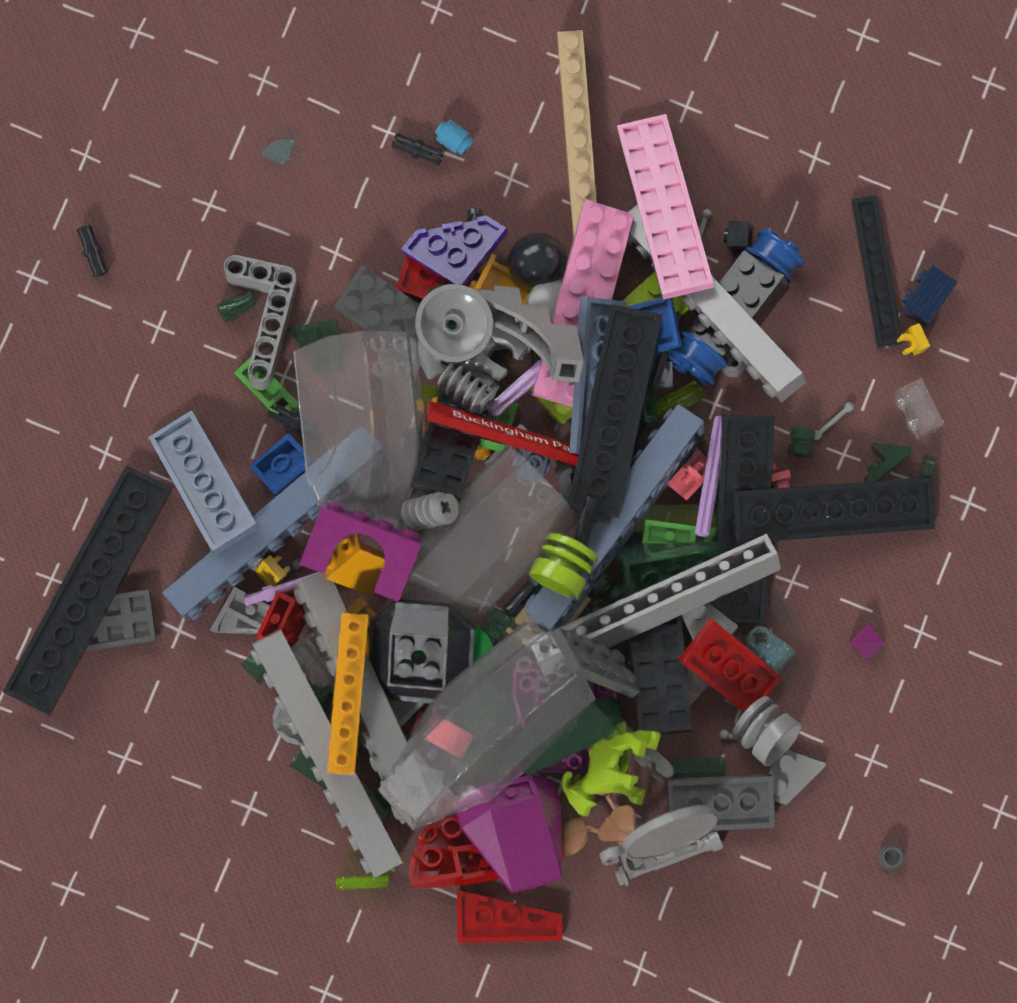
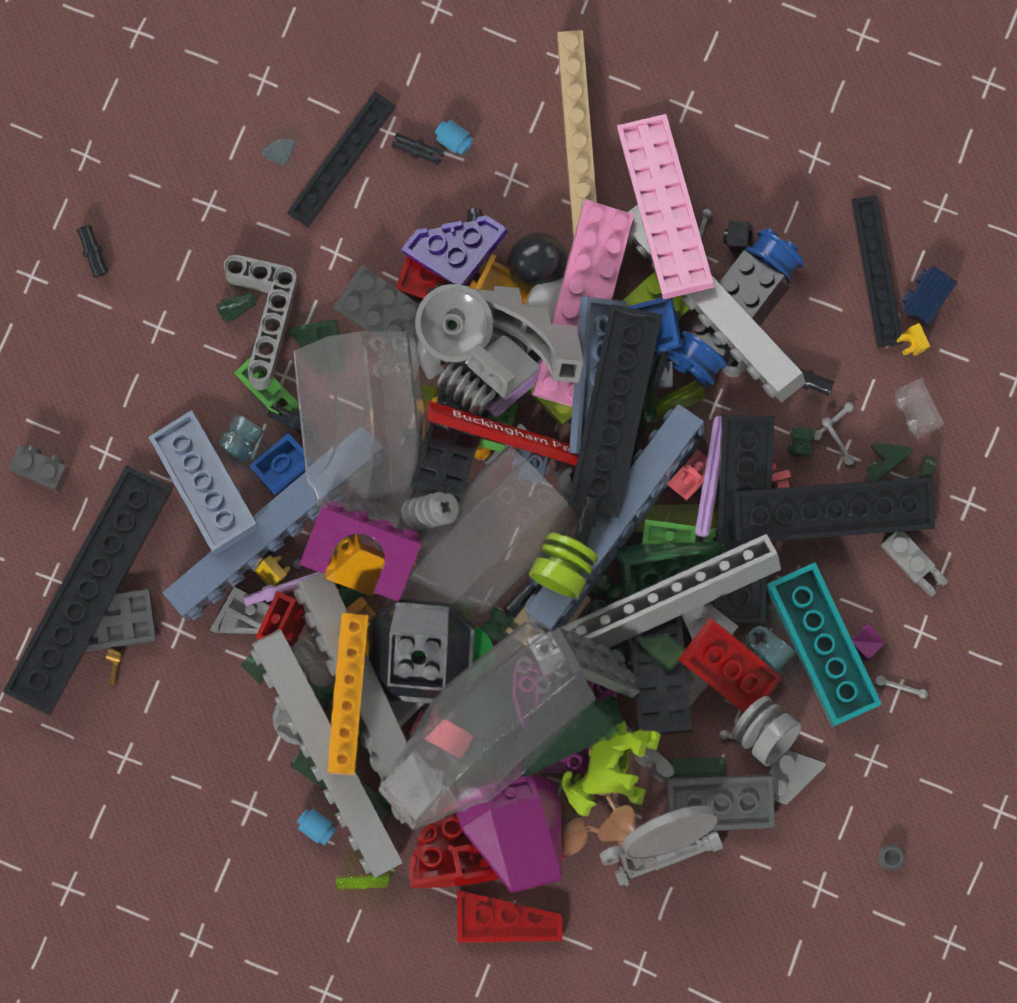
(38, 468): none -> dark grey brick
(114, 656): none -> pearl gold hand
(240, 438): none -> clear light blue wheel
(316, 826): none -> dark azure brick
(341, 159): none -> black tile
(349, 595): none -> clear green plate
(502, 365): none -> light grey bracket
(662, 648): none -> clear green tile
(817, 382): none -> black pin
(823, 645): none -> teal brick
(848, 459): none -> light grey hinge
(881, 680): none -> light grey hinge
(912, 561): none -> light grey hinge

